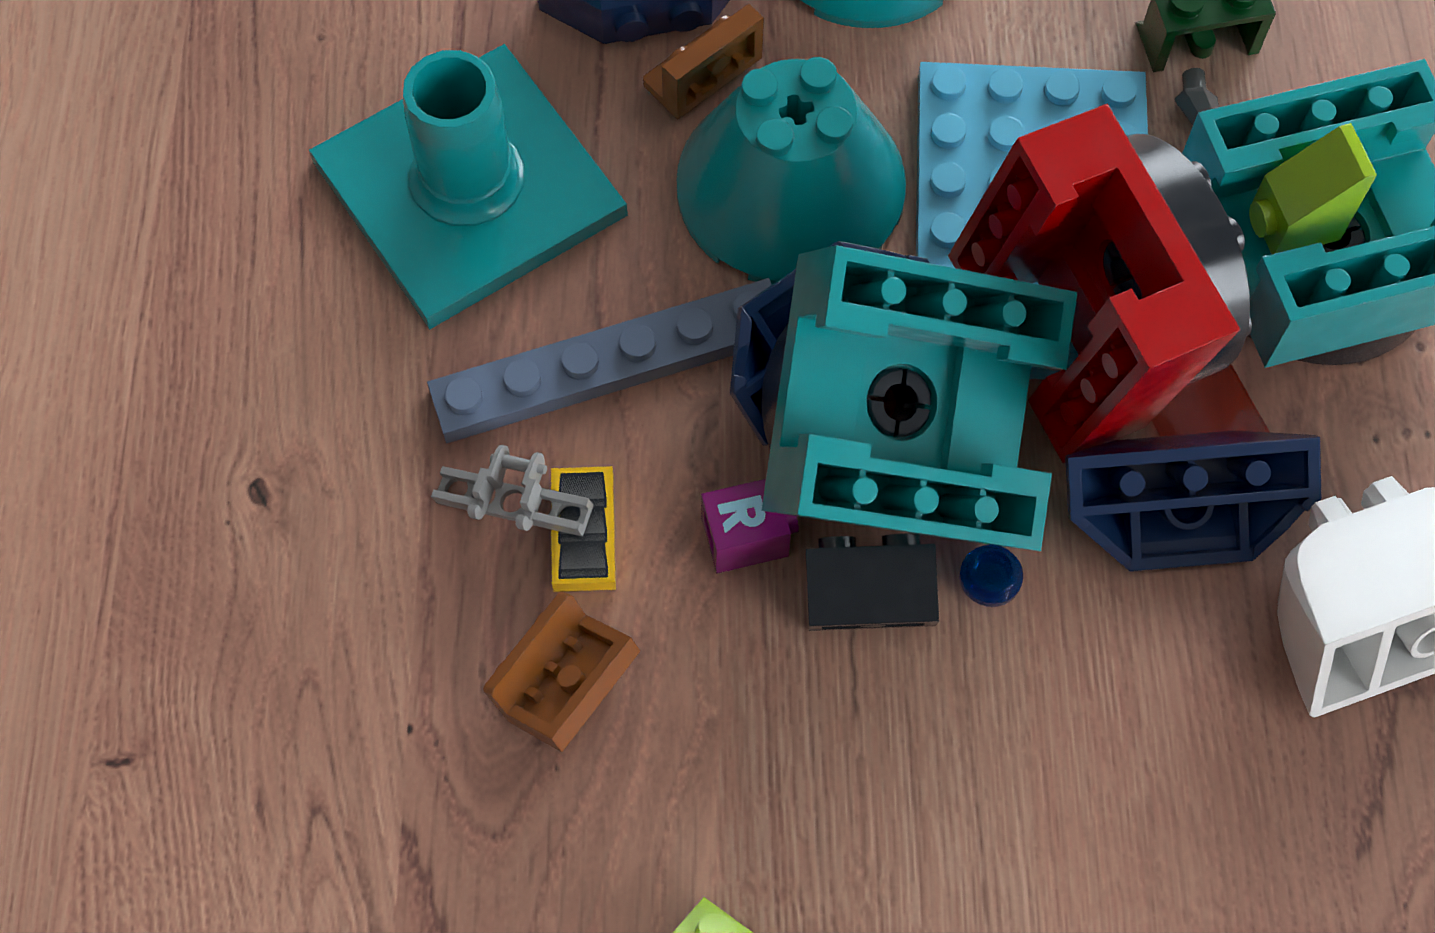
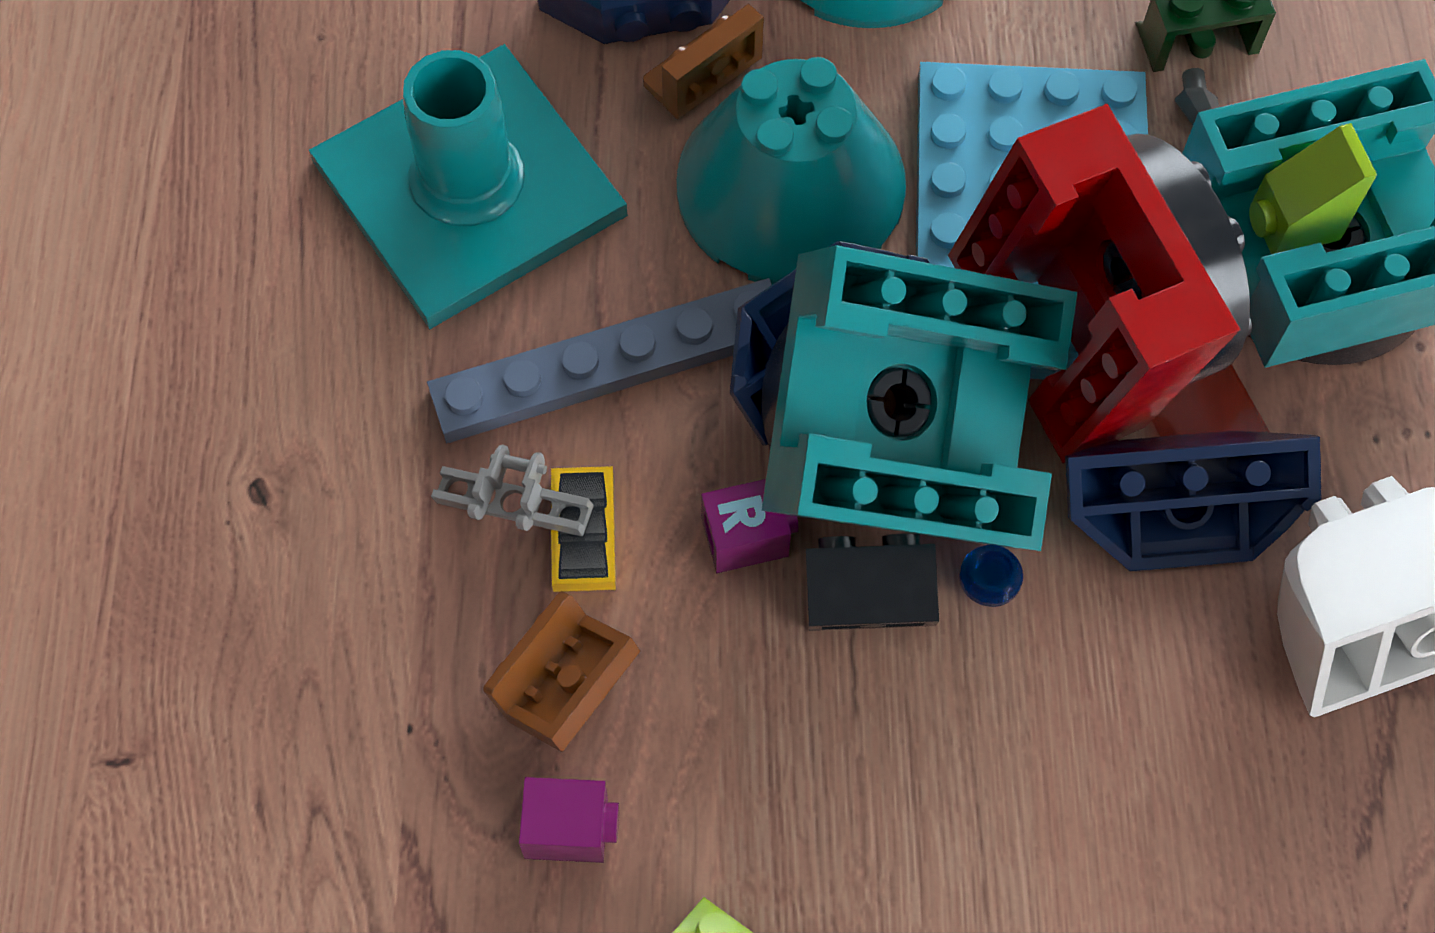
(567, 820): none -> magenta brick

